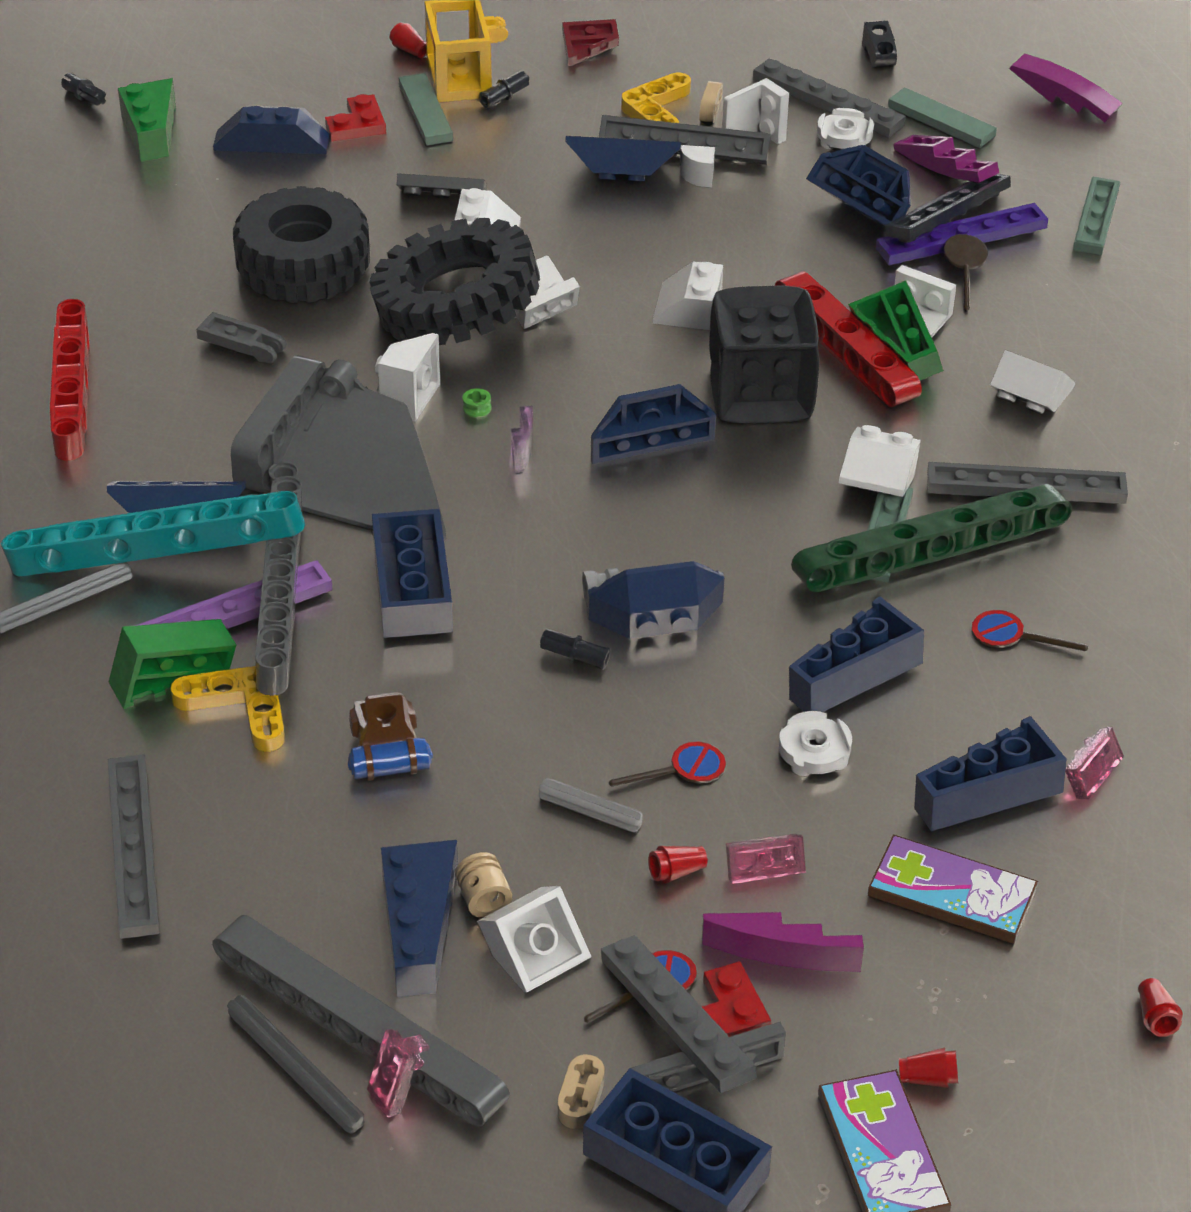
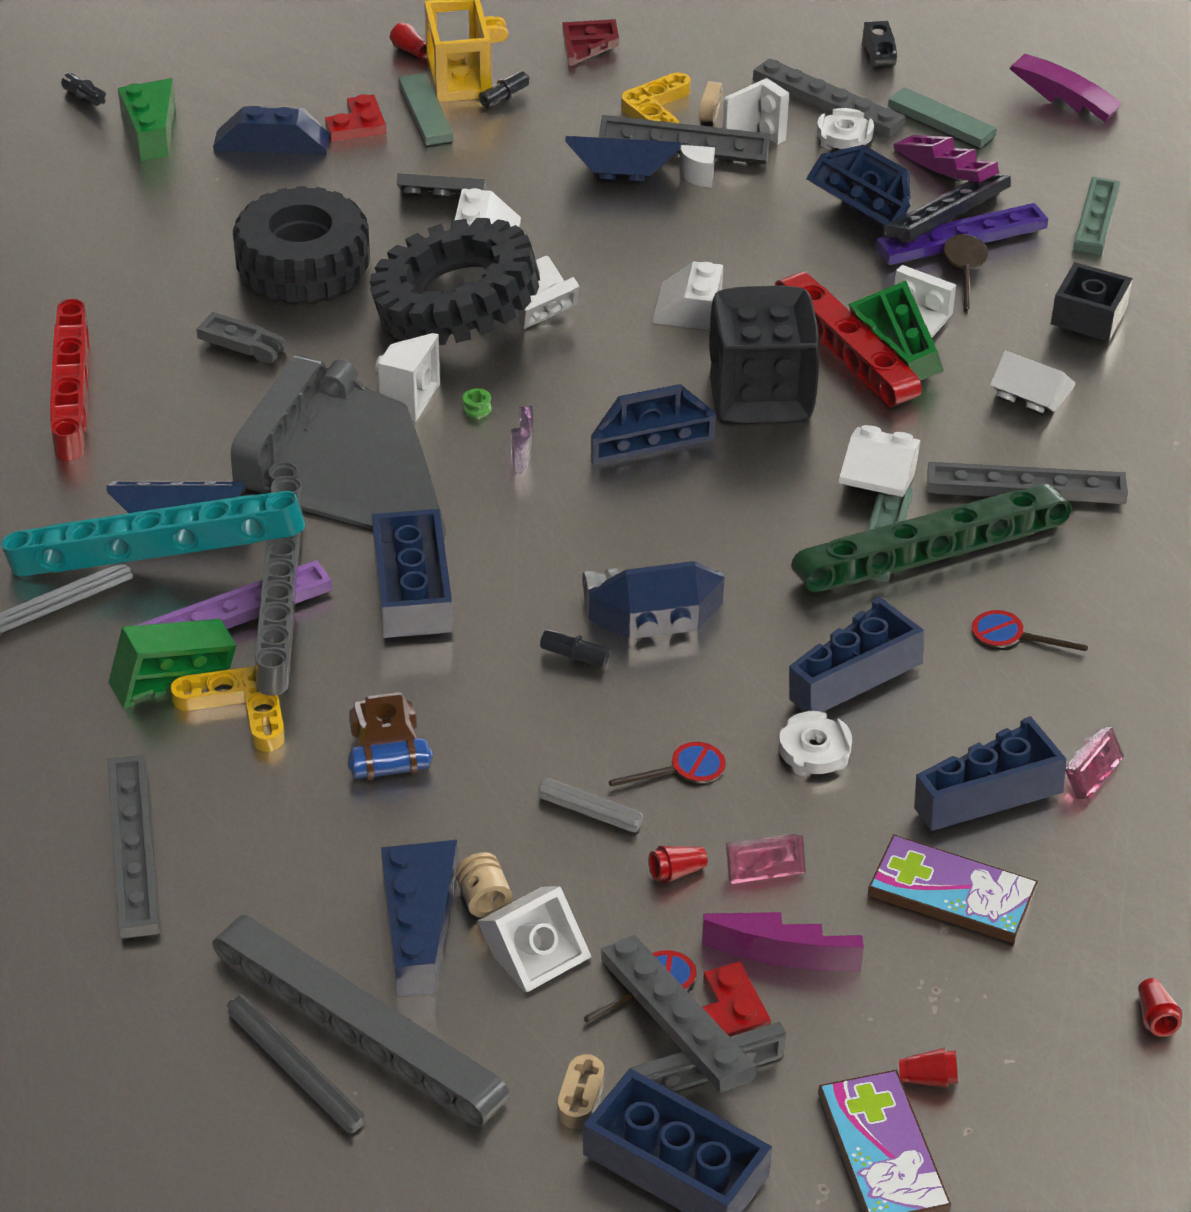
(394, 1070): clear pink plate -> none
(1091, 301): none -> black brick

